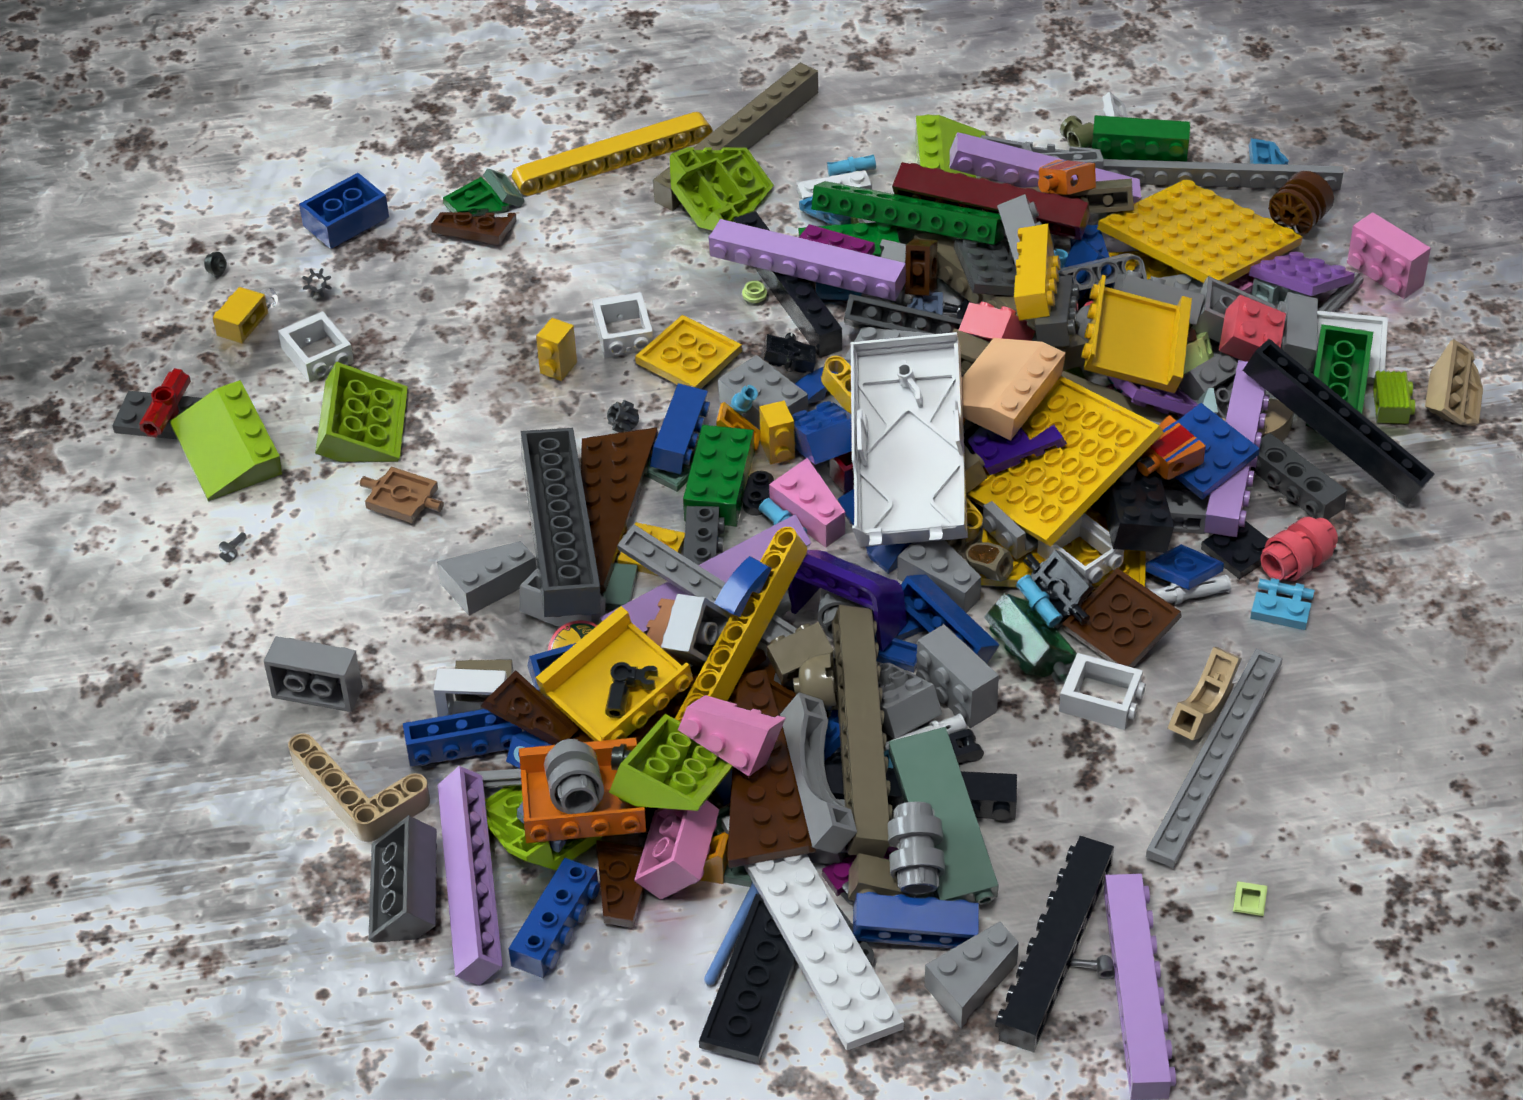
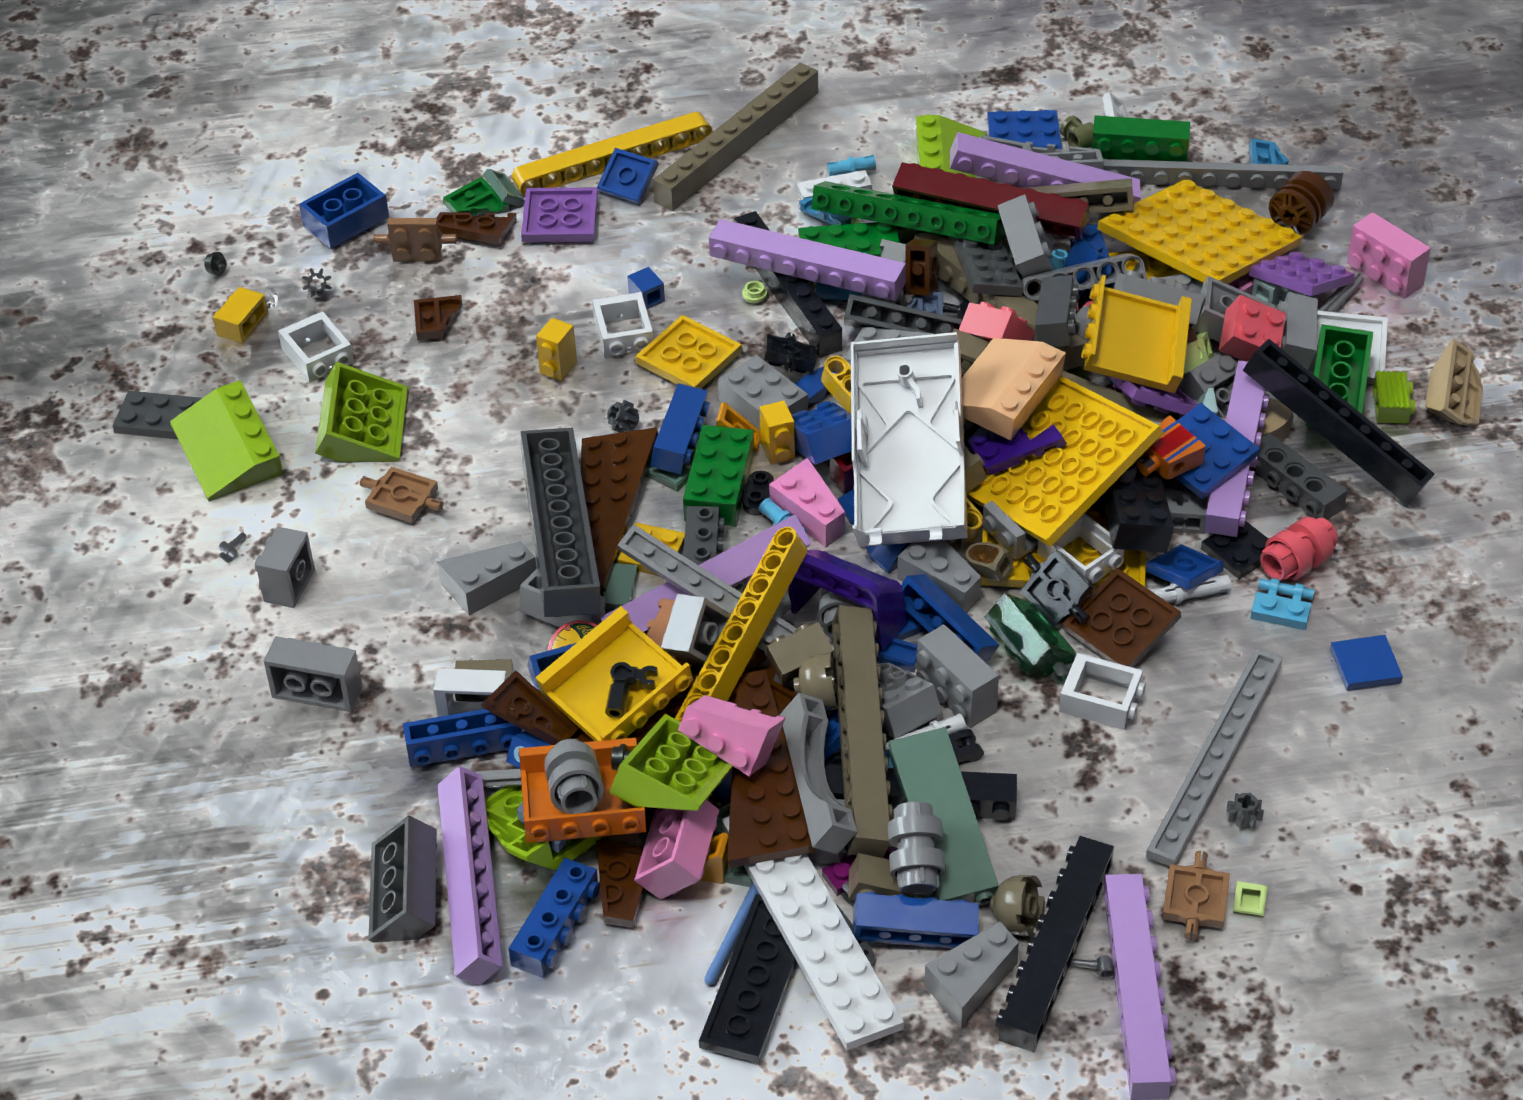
(164, 403): red piece -> none
(285, 567): none -> light grey brick
(362, 815): tan beam -> none
(415, 239): none -> medium nougat plate
(435, 315): none -> reddish brown wing
(559, 214): none -> medium lavender plate
(627, 176): none -> blue tile
(649, 285): none -> blue brick
(717, 183): lime wedge -> none
(737, 590): blue slope -> none
(743, 400): medium azure pin -> none
(837, 239): magenta plate -> none
(1018, 904): none -> dark tan cylinder
(1026, 126): none -> blue plate
(1036, 273): yellow wedge -> none
(1039, 601): medium azure pin -> none
(1057, 175): orange torso -> none
(1196, 896): none -> medium nougat plate
(1202, 707): tan arch -> none
(1245, 810): none -> dark grey gear
(1366, 662): none -> blue tile

